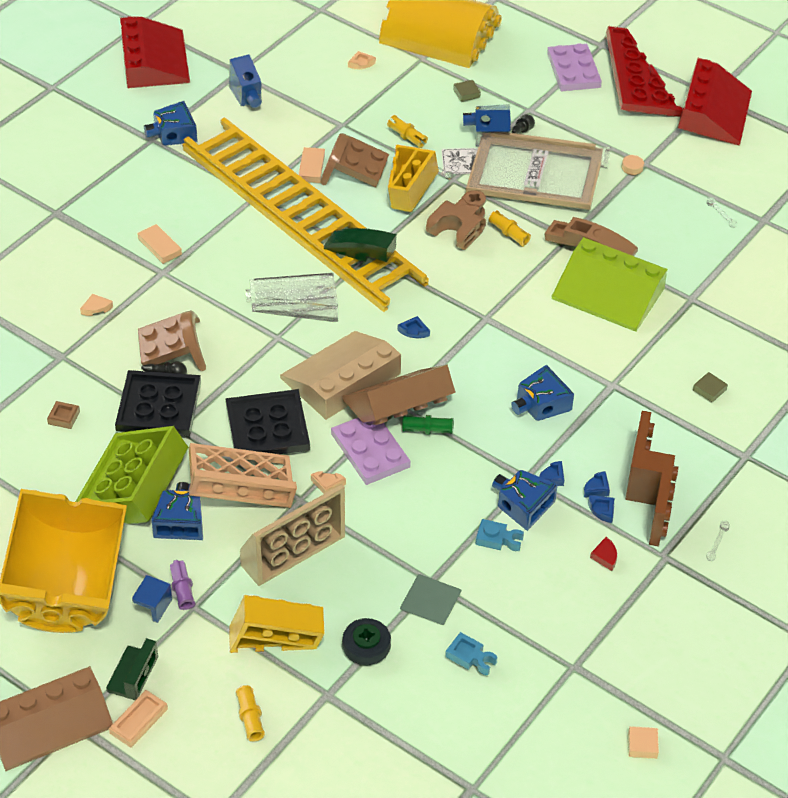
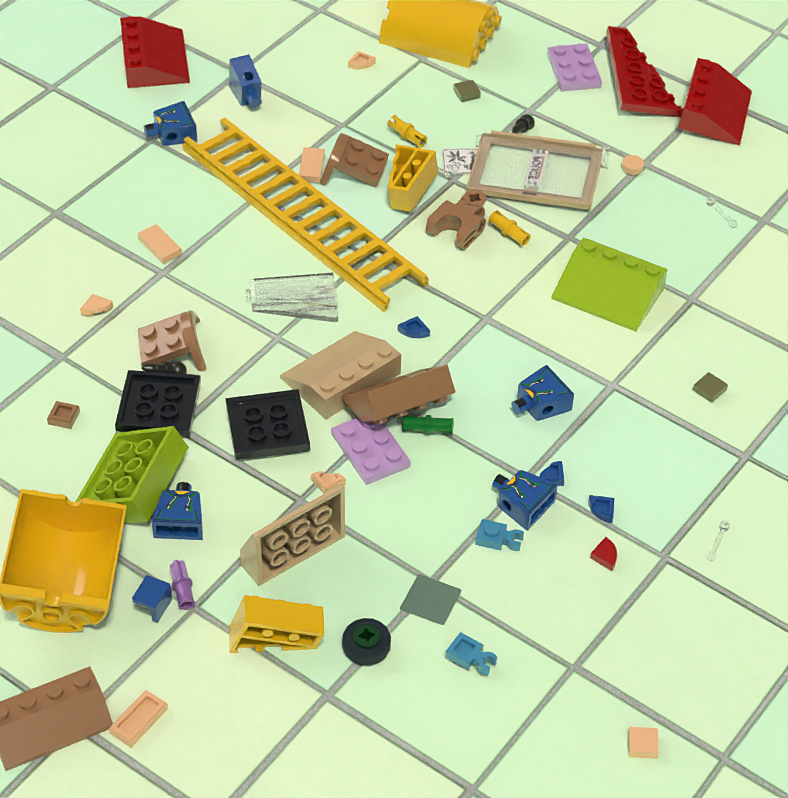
(133, 670): dark green panel -> none
(239, 485): light nougat fence -> none
(250, 713): yellow pin -> none
(362, 243): dark green slope -> none
(499, 118): blue torso -> none
(577, 228): medium nougat slope -> none
(597, 485): blue tile -> none
(651, 479): dark orange bracket -> none

